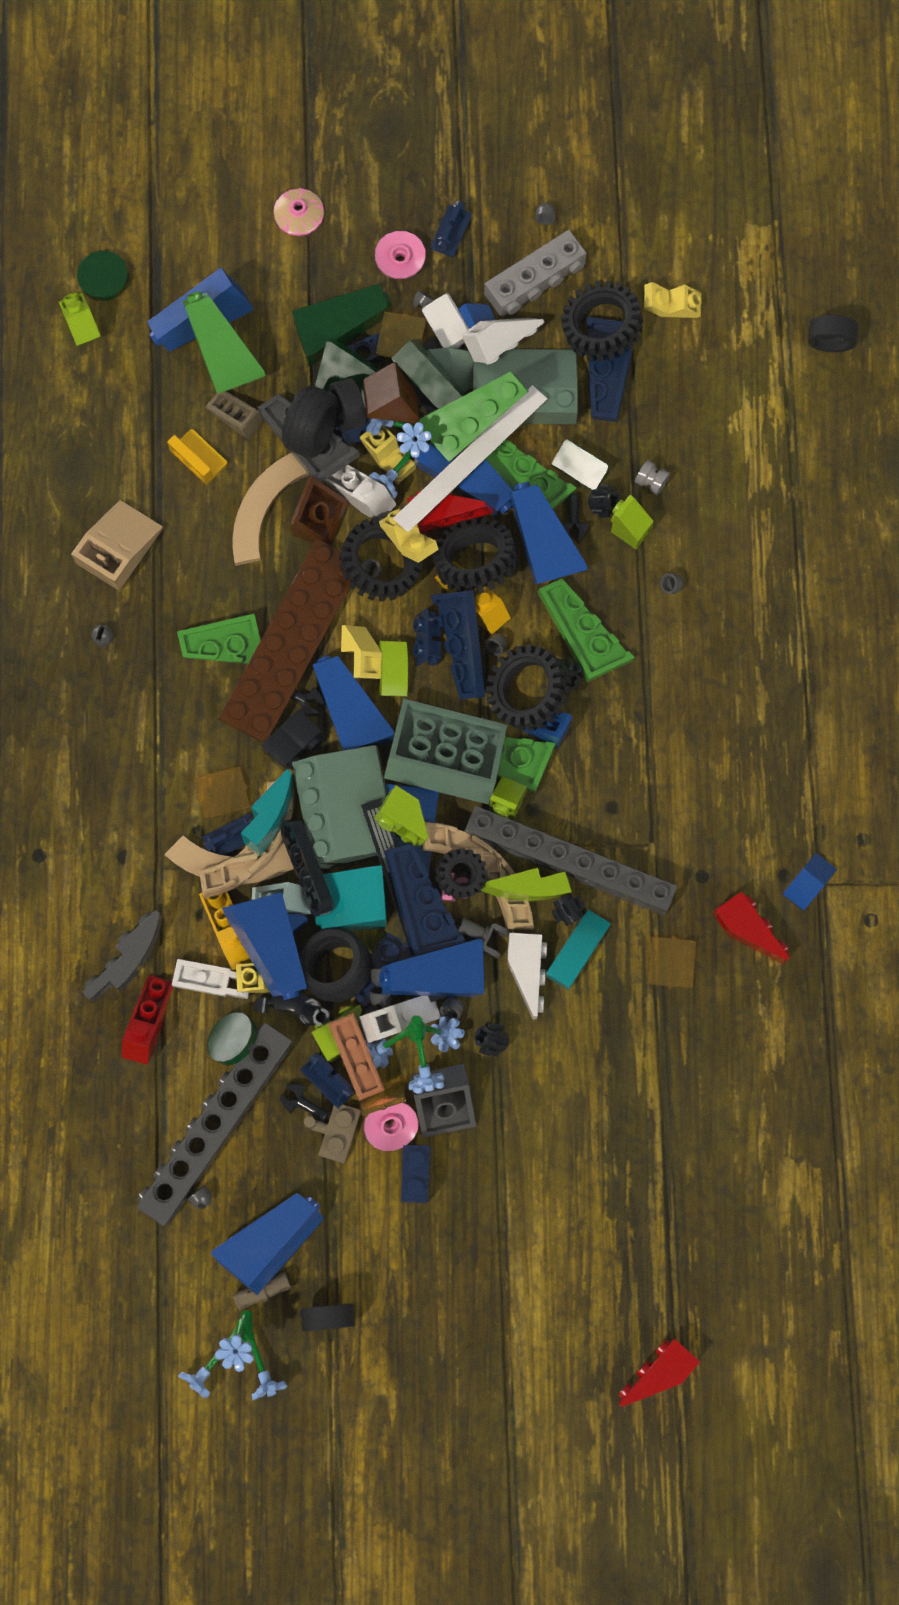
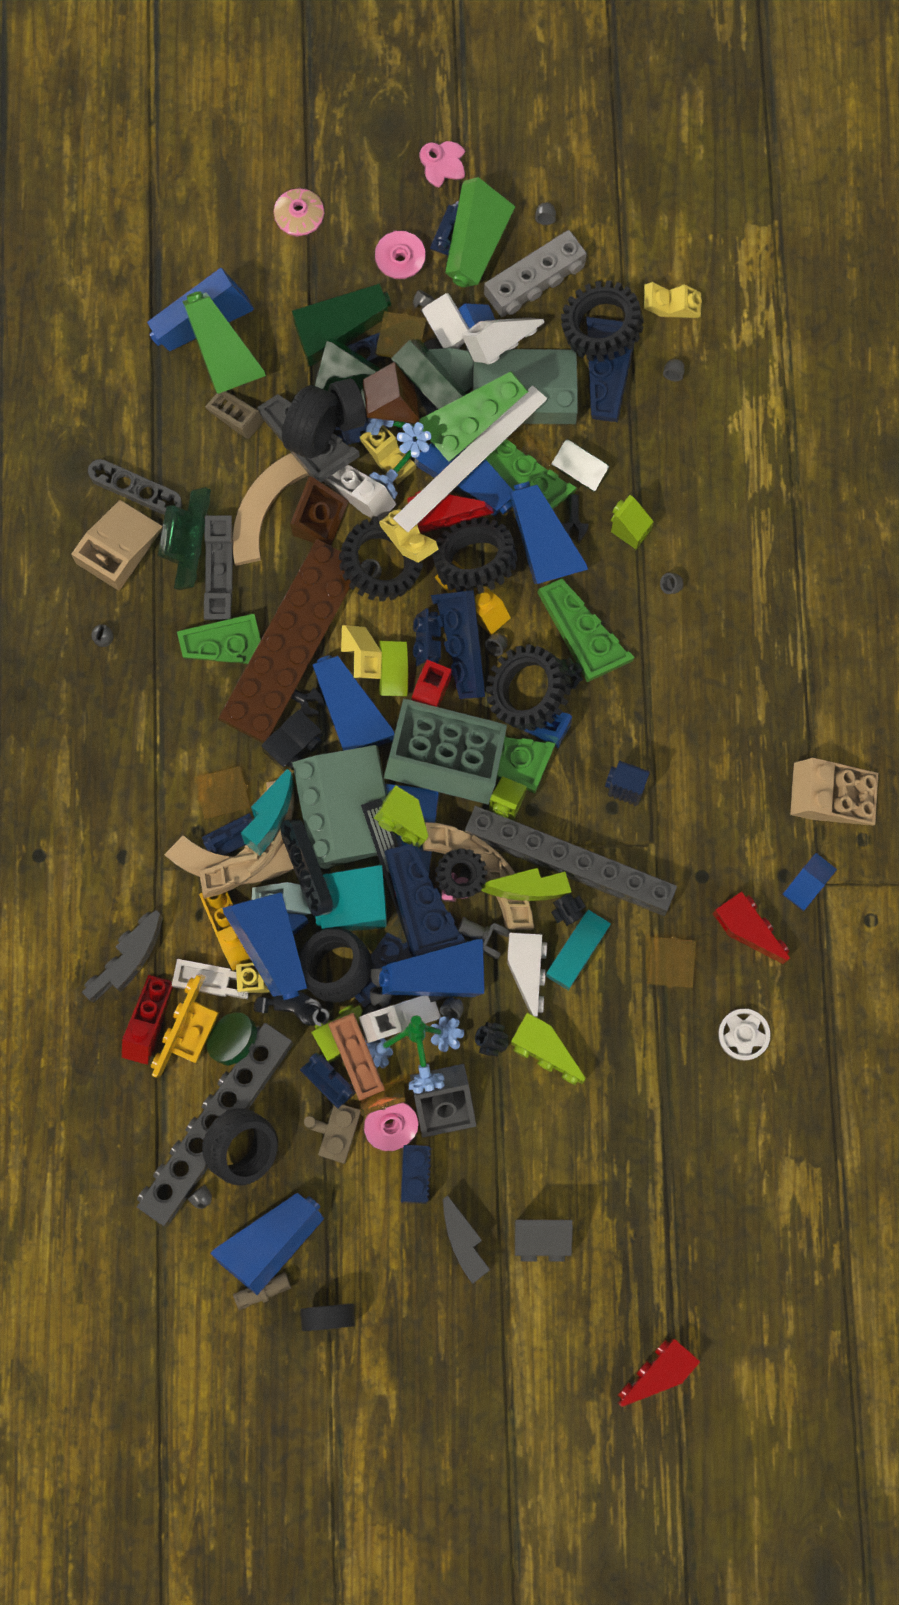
(79, 318): lime slope -> none
(102, 275): dark green tile -> none
(136, 485): none -> dark grey beam
(183, 537): none -> clear green bracket
(190, 1029): none -> yellow bracket
(197, 455): yellow panel -> none
(218, 568): none -> dark grey slope
(236, 1351): light blue plant -> none
(258, 1159): none -> black tyre
(303, 1103): black bar -> none
(432, 684): none -> red slope
(445, 165): none -> bright pink plate
(463, 1241): none -> dark grey slope
(476, 232): none -> bright green slope
(543, 1043): none -> lime slope
(543, 1238): none -> dark grey slope
(603, 501): black gear -> none
(626, 782): none -> dark blue brick
(652, 477): light grey wheel -> none
(674, 370): none -> dark grey hinge
(744, 1034): none -> white wheel
(833, 333): black tyre -> none
(833, 792): none -> tan slope

